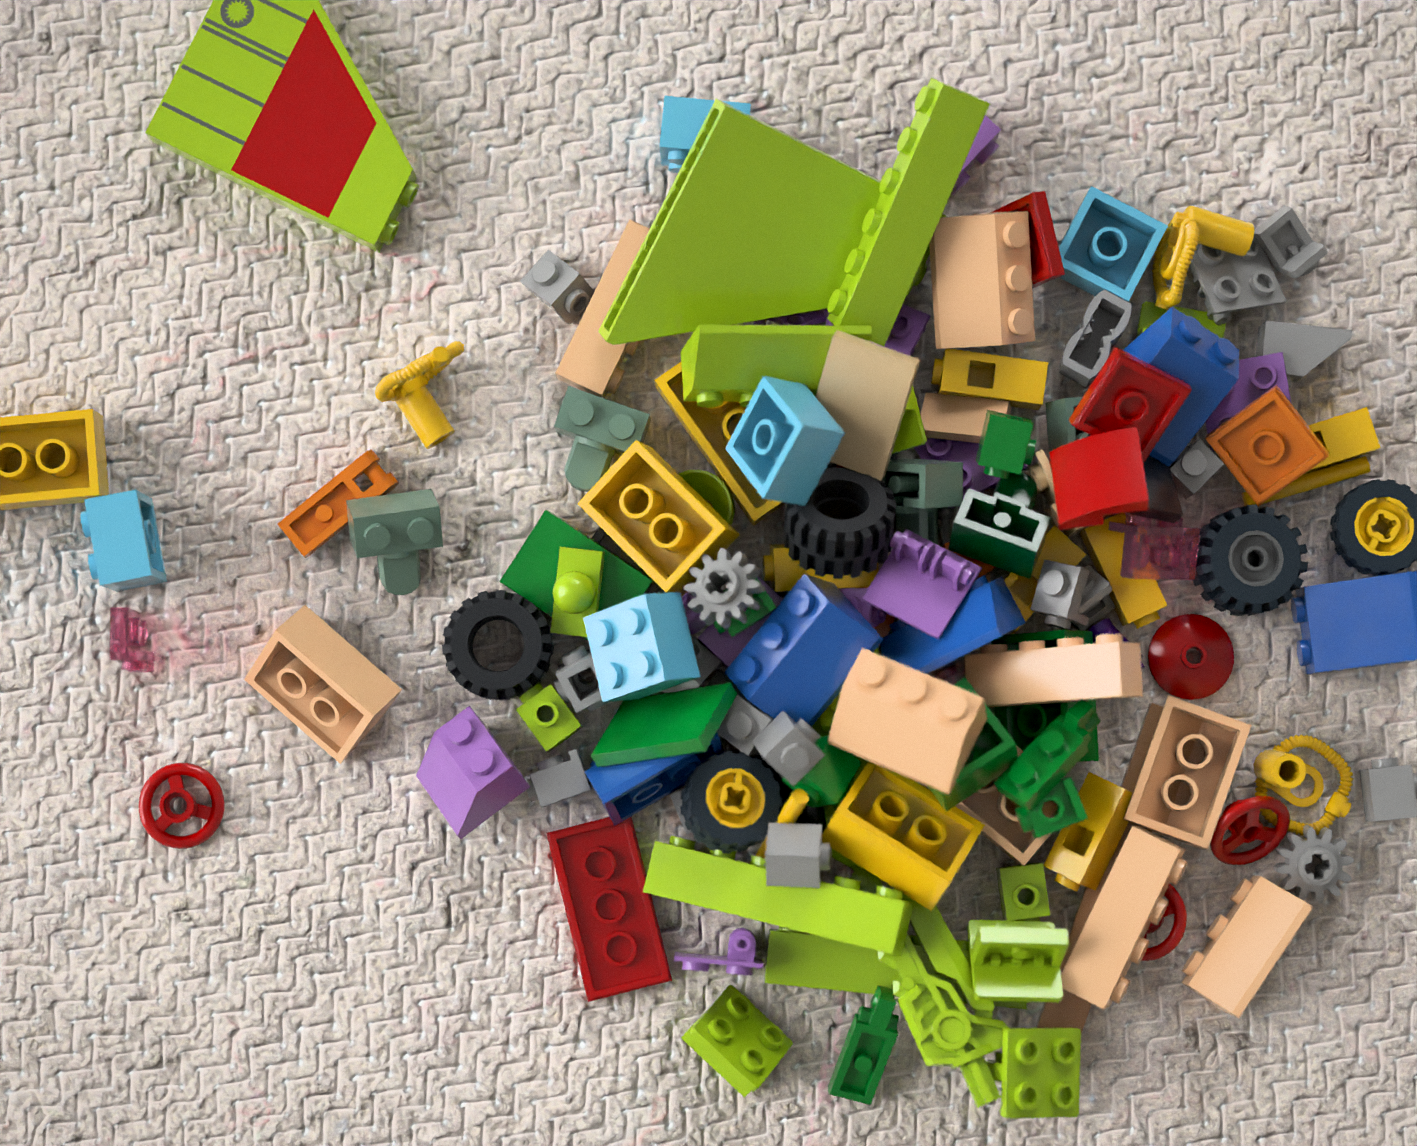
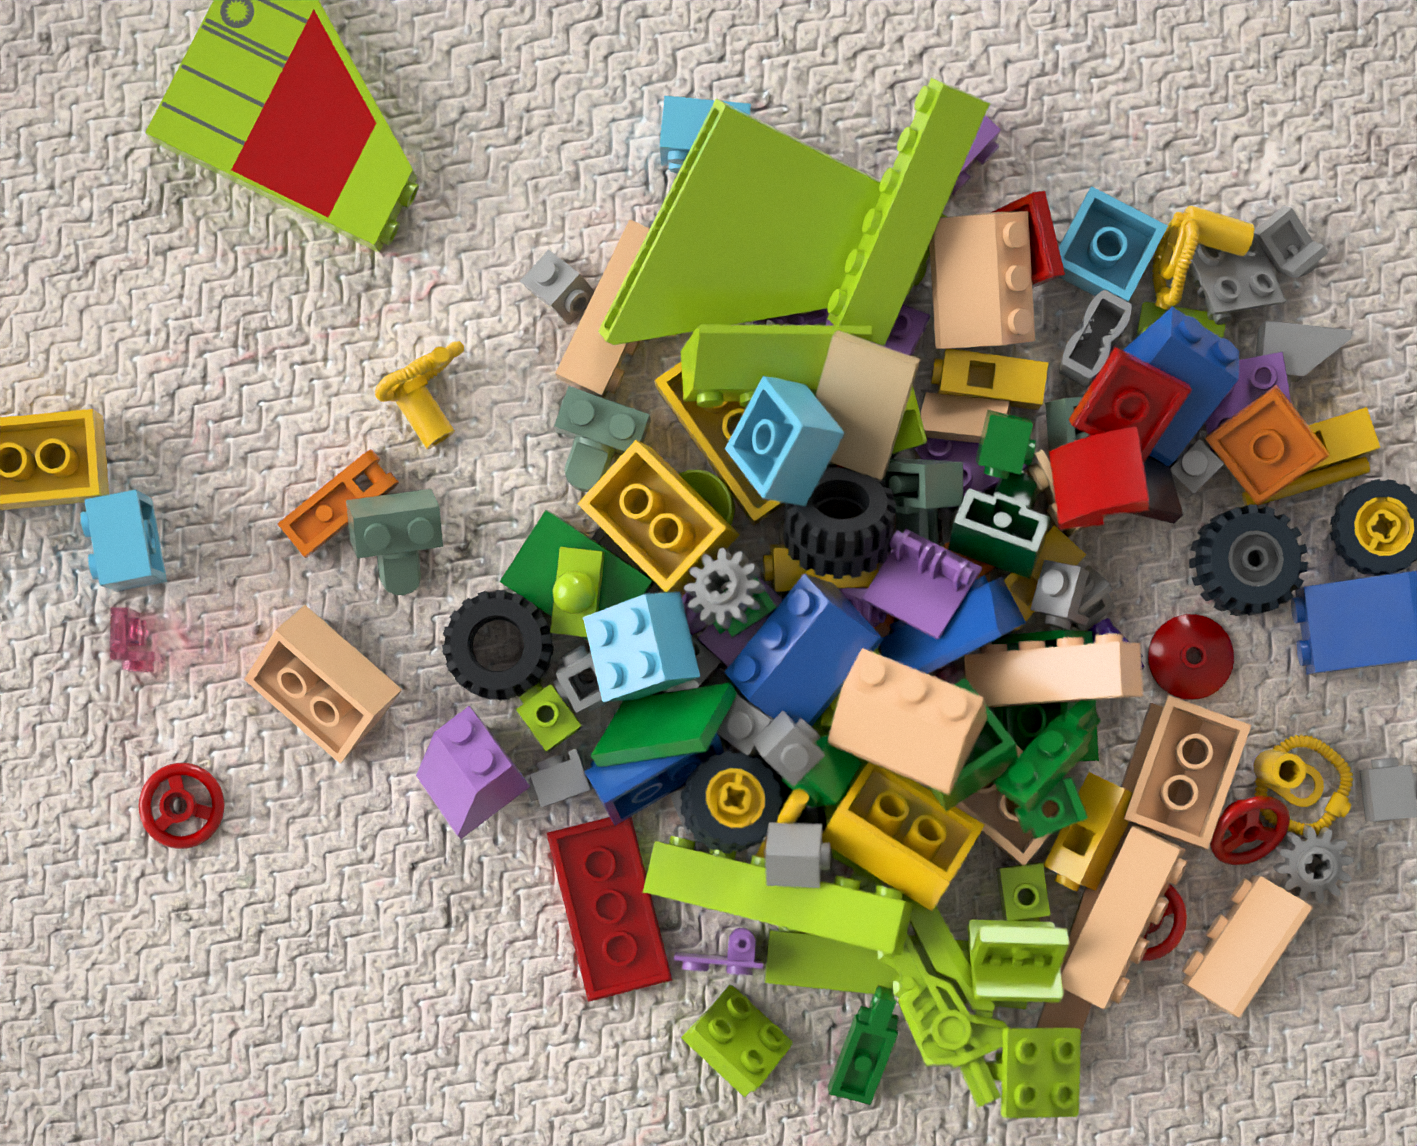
(1134, 598): yellow brick -> none
(1157, 548): clear pink bracket -> none

